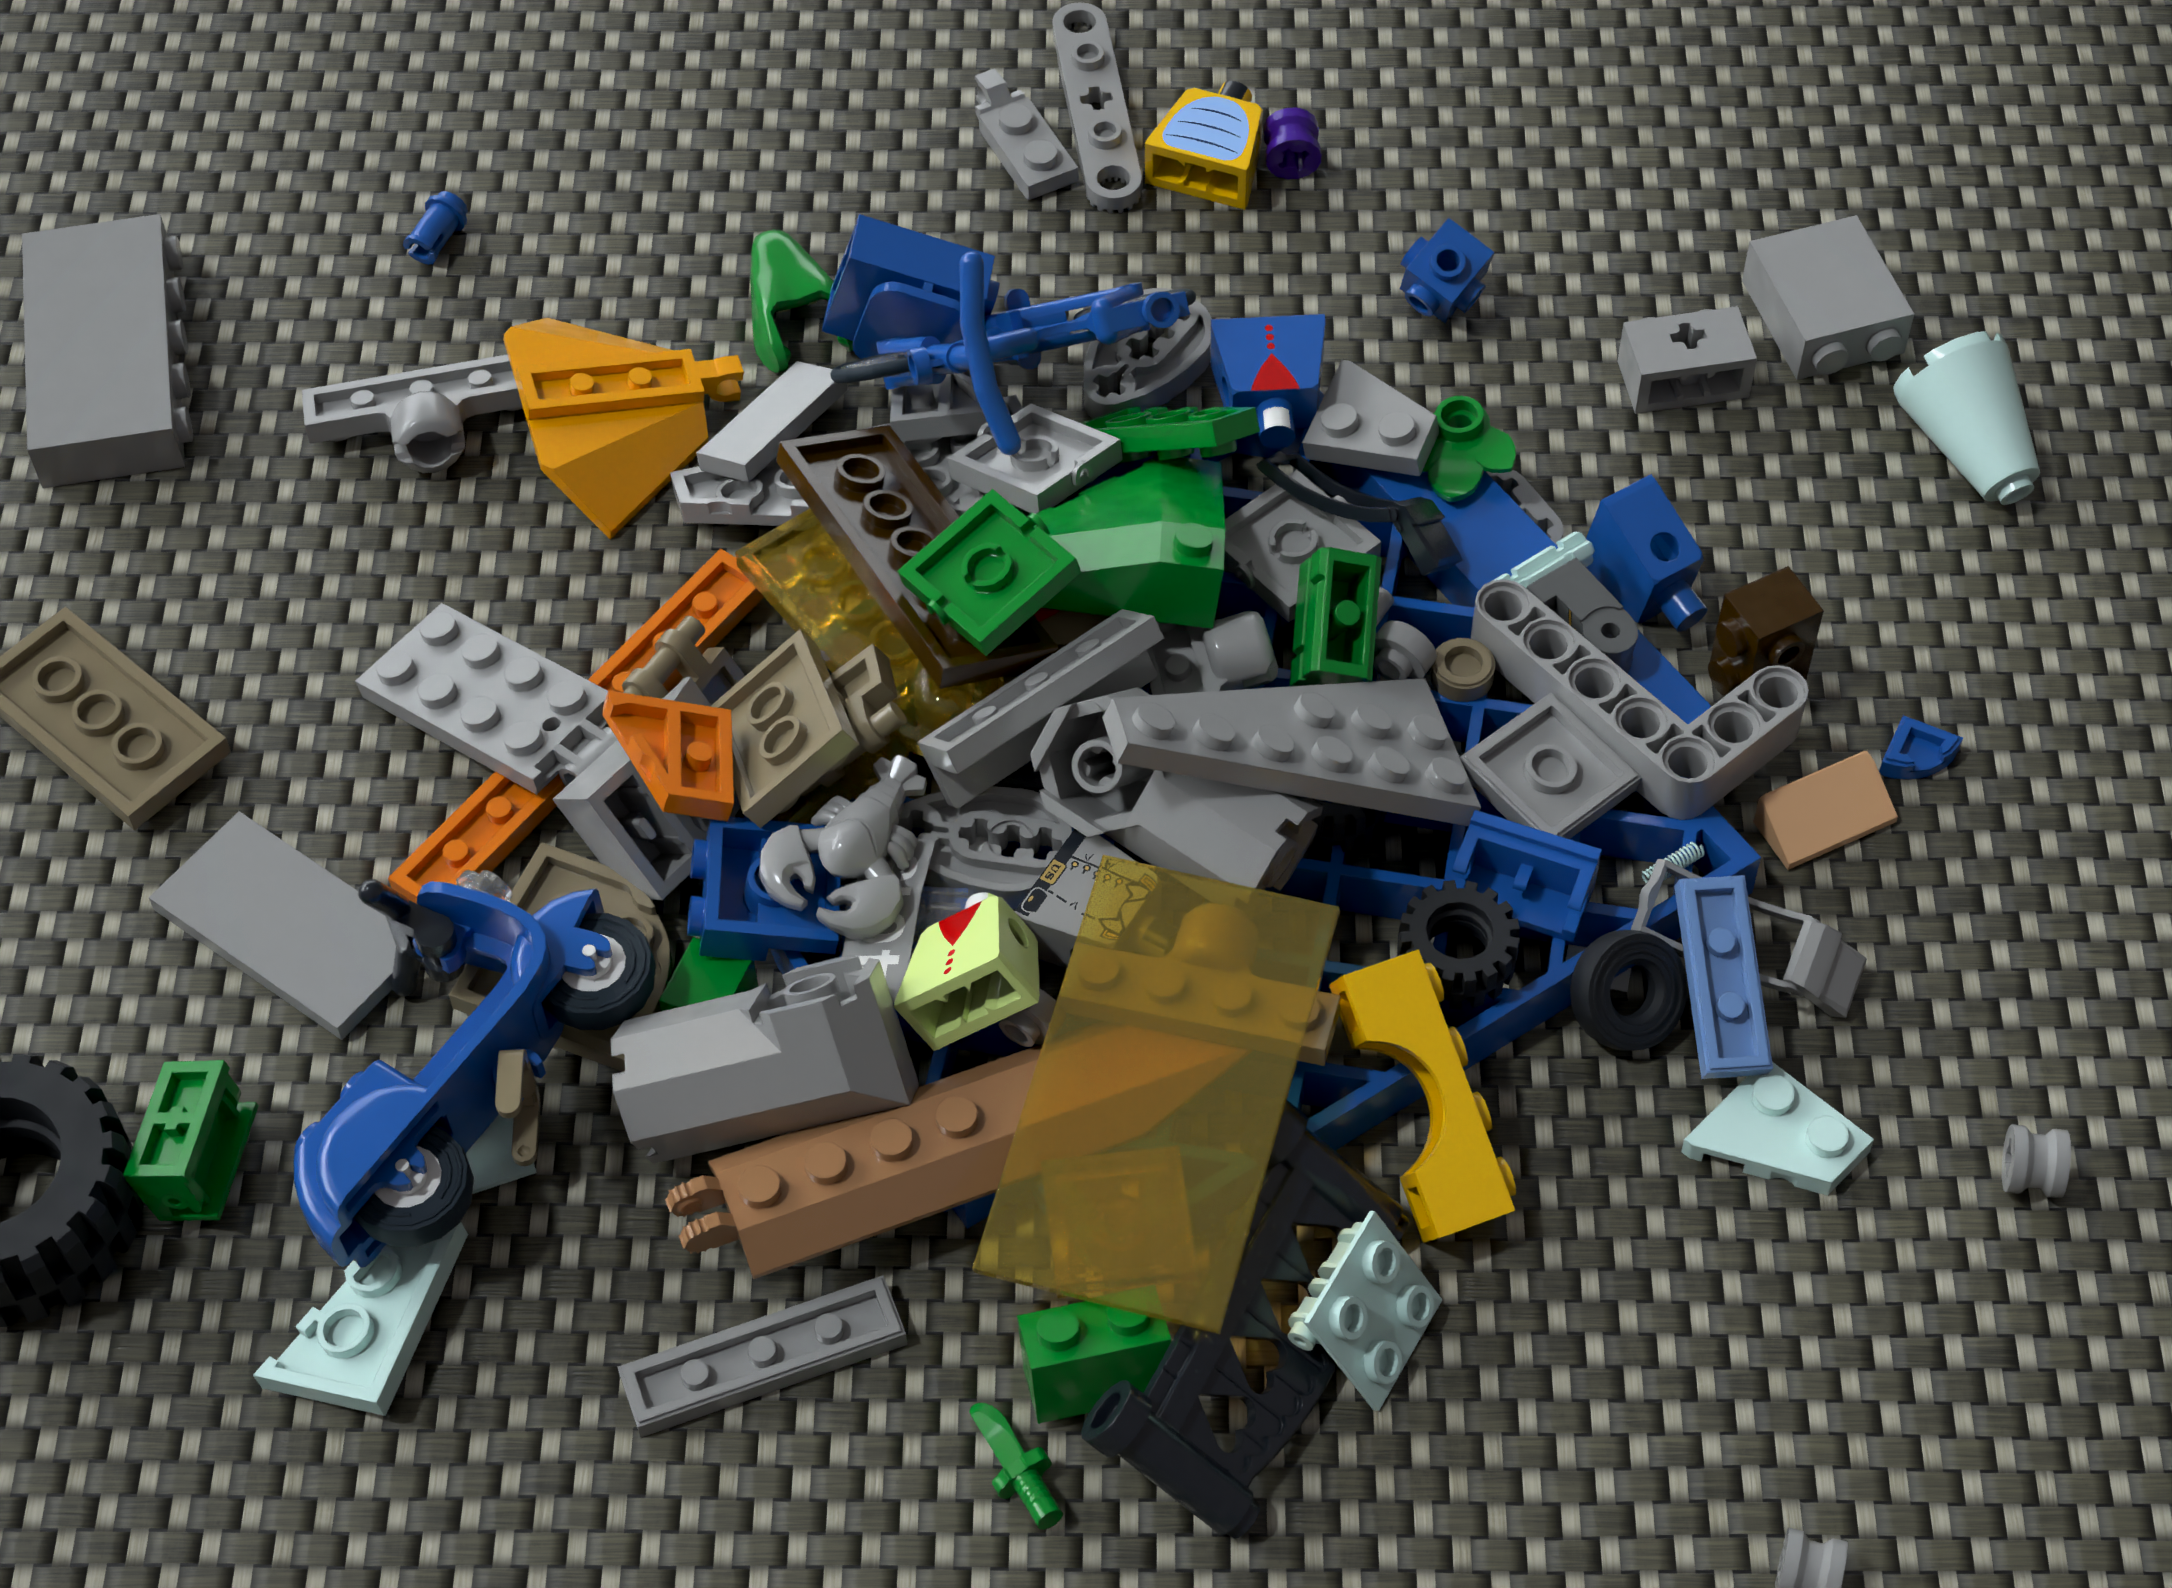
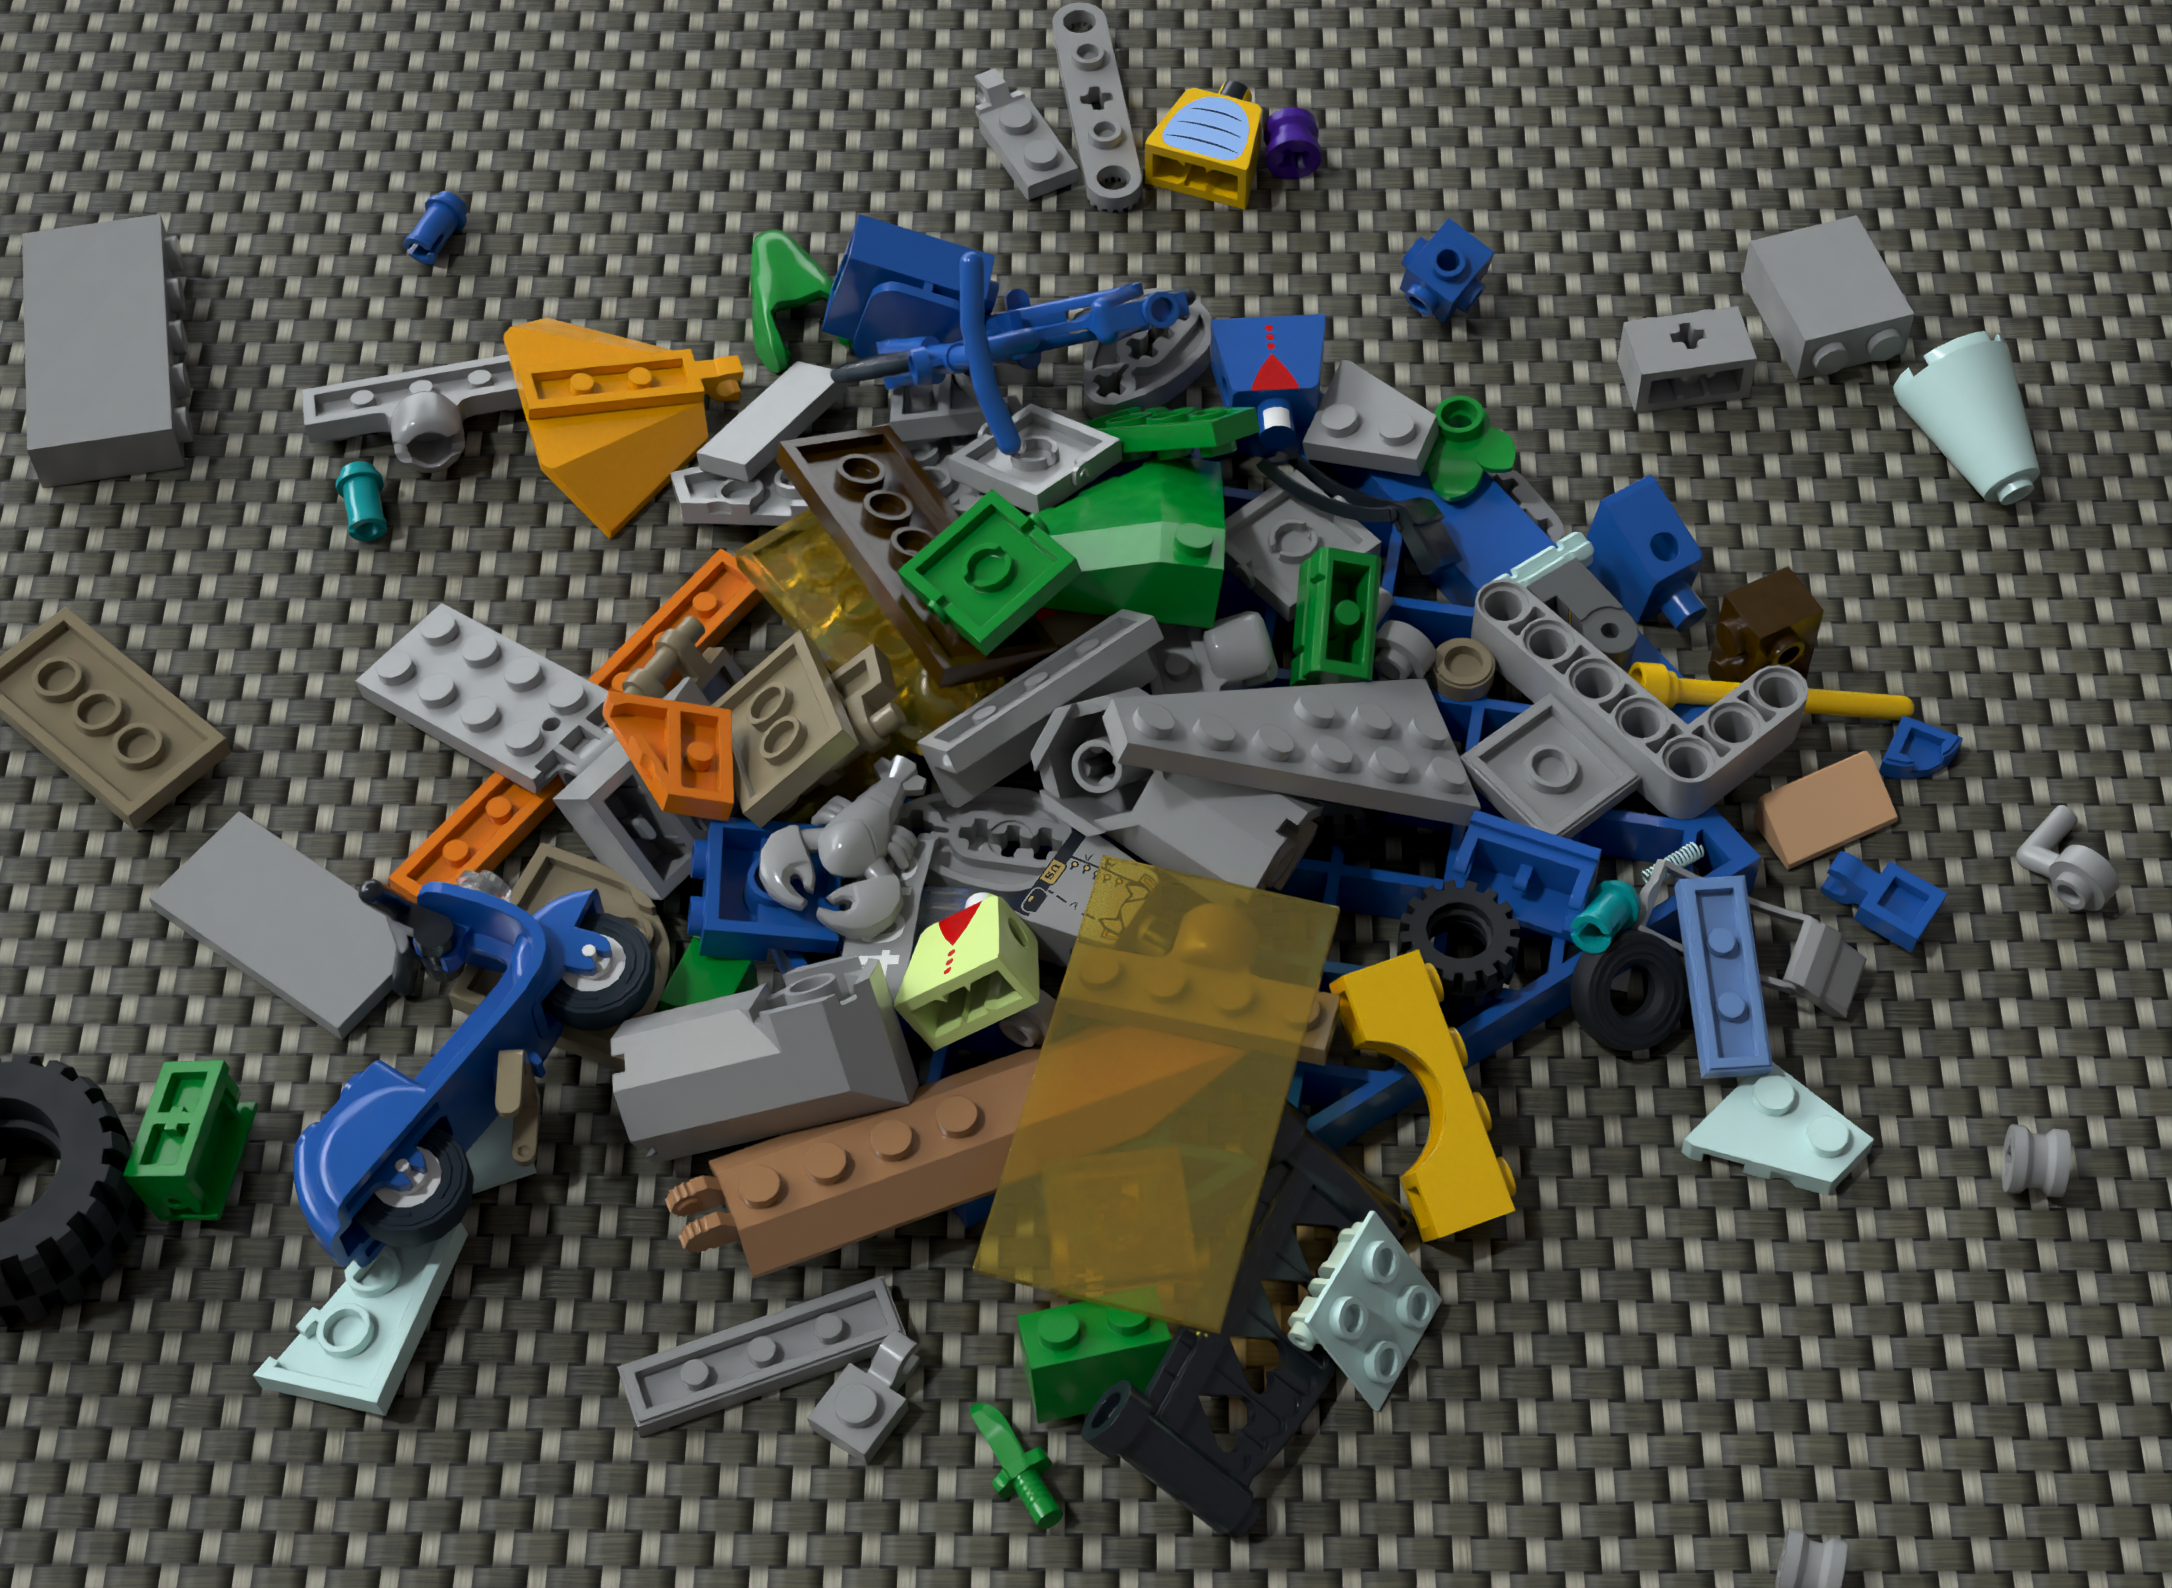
(361, 489): none -> teal pin
(864, 1406): none -> light grey plate
(1611, 908): none -> teal pin
(1672, 690): none -> yellow piece
(1890, 902): none -> blue plate
(2078, 874): none -> light grey plate

